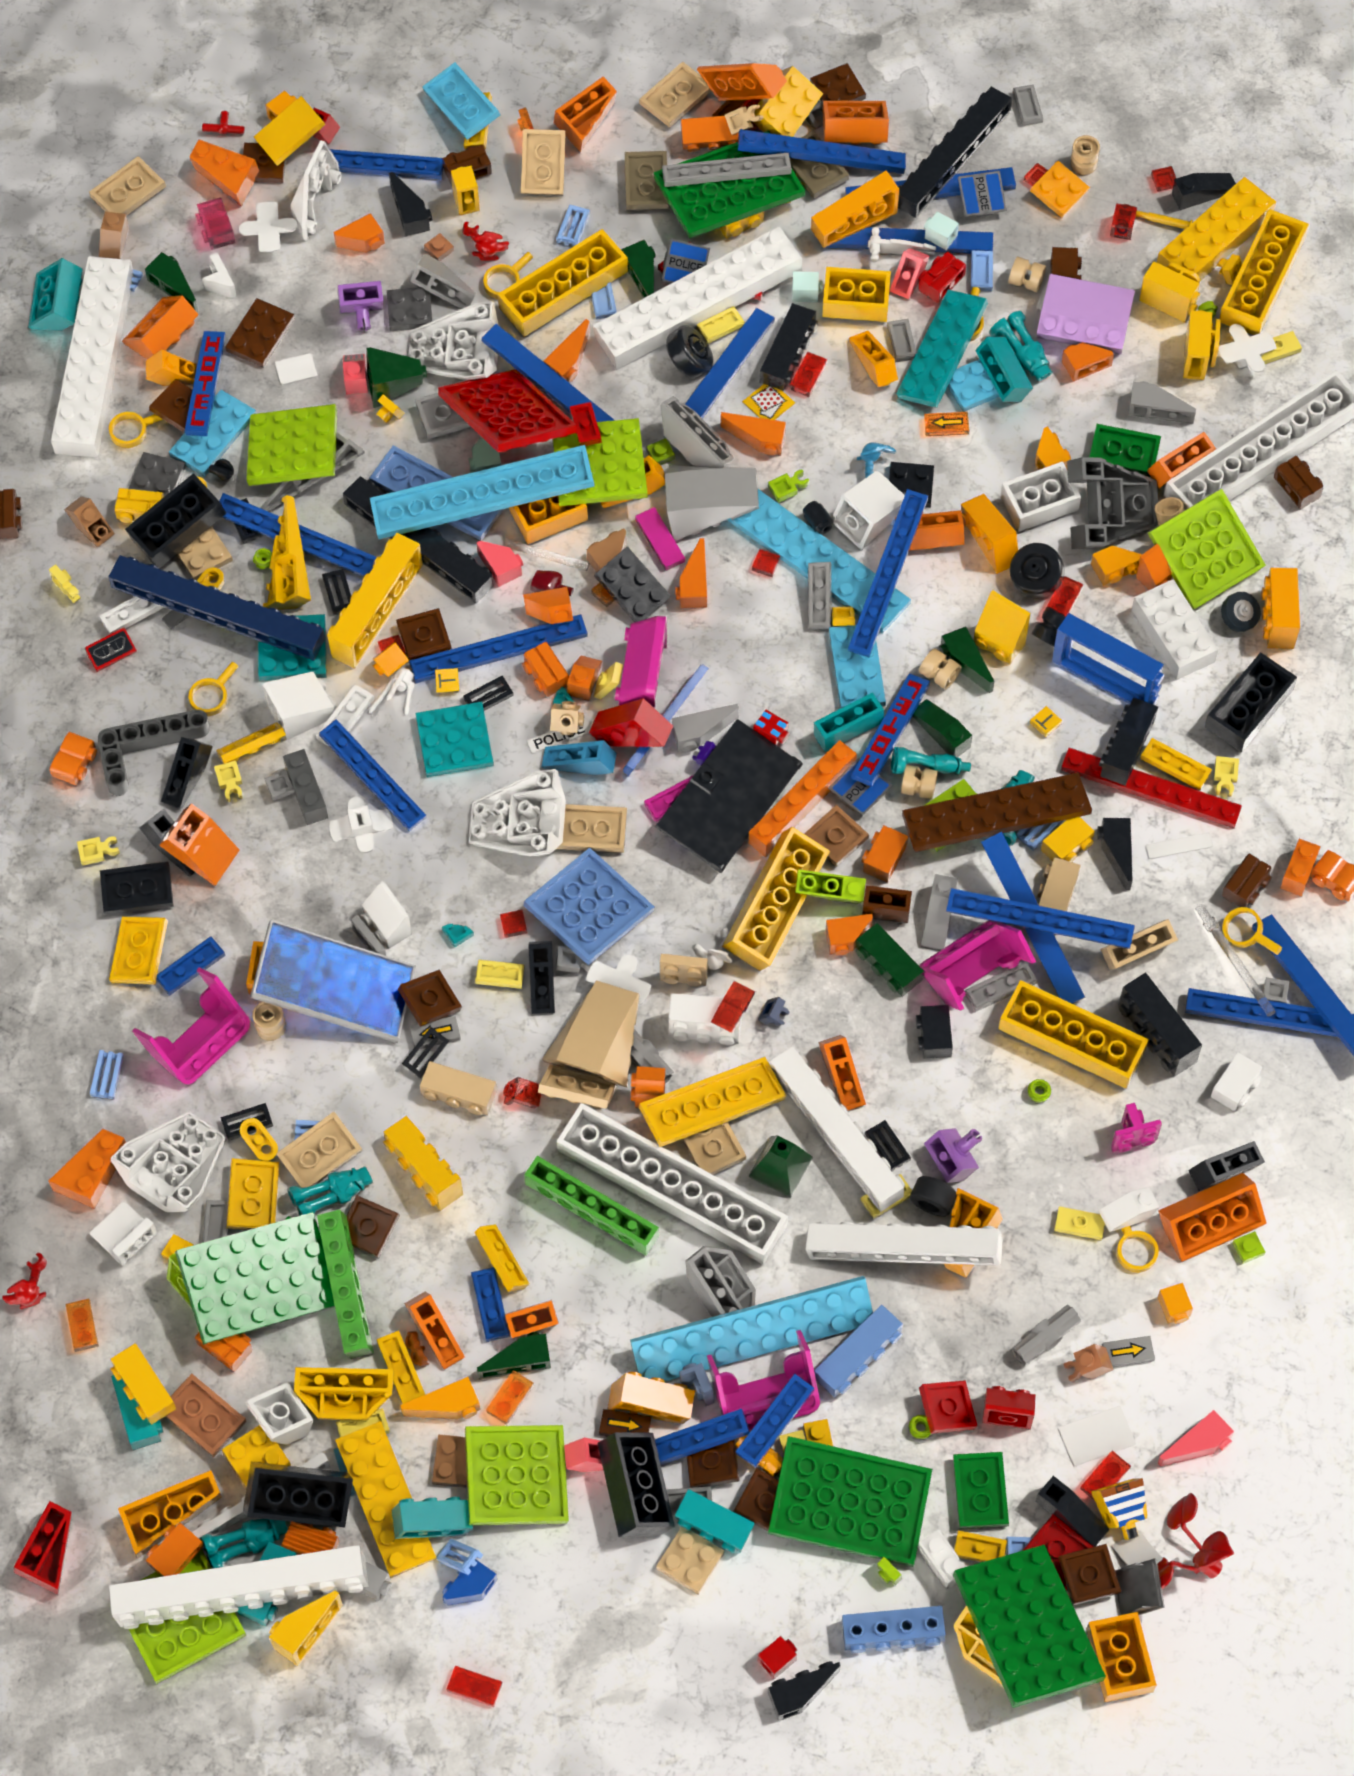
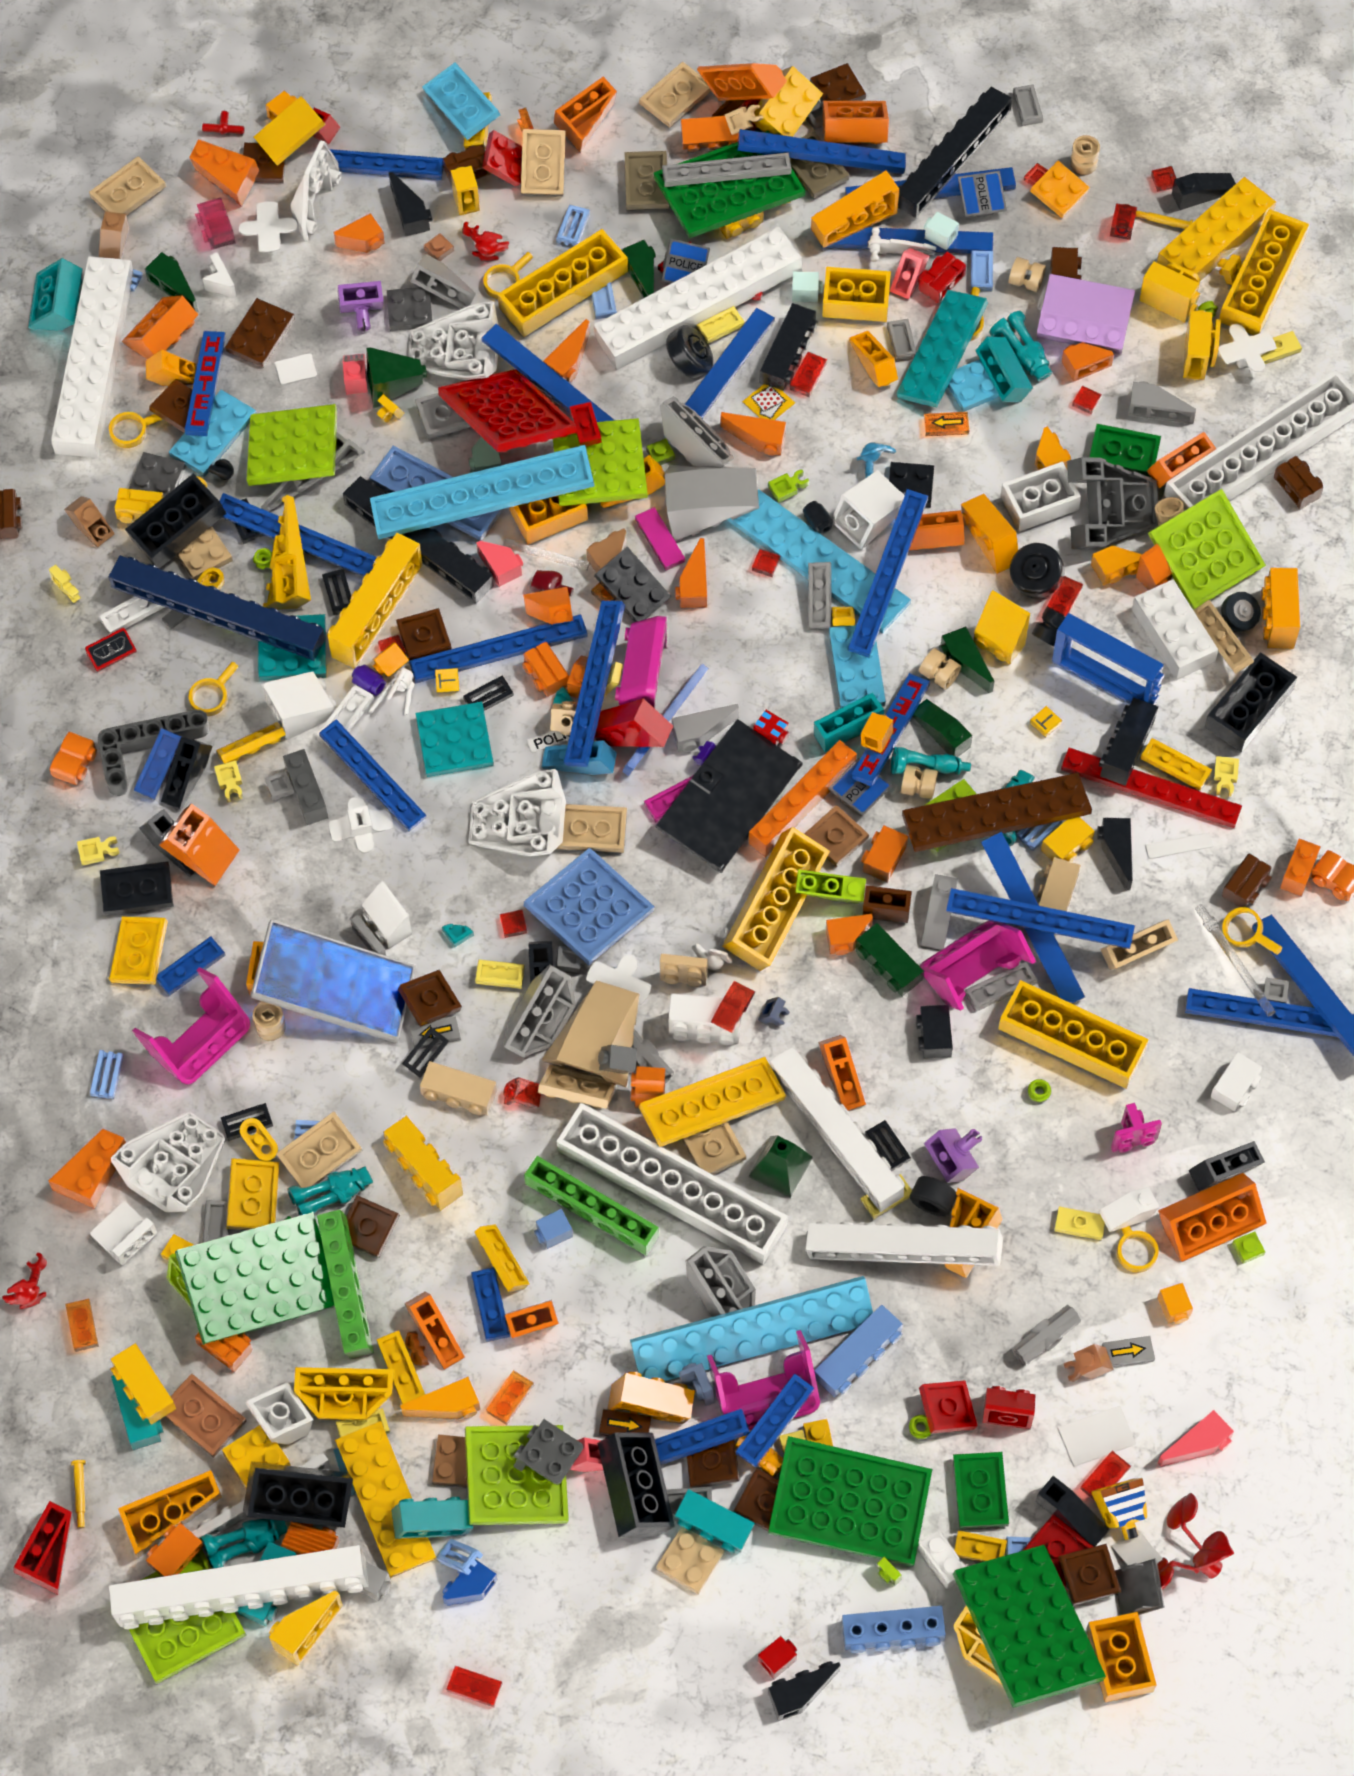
(79, 1491): none -> yellow piece
(157, 764): none -> blue tile
(368, 679): none -> dark purple brick
(503, 158): none -> red plate
(522, 1356): dark green slope -> none
(541, 1013): none -> light grey wedge
(548, 1452): none -> dark grey bracket
(553, 1229): none -> medium blue brick
(594, 684): none -> blue plate
(617, 1059): none -> brick
(877, 732): none -> light orange brick
(1087, 400): none -> clear red tile
(1160, 1023): black brick -> none
(1223, 637): none -> tan plate

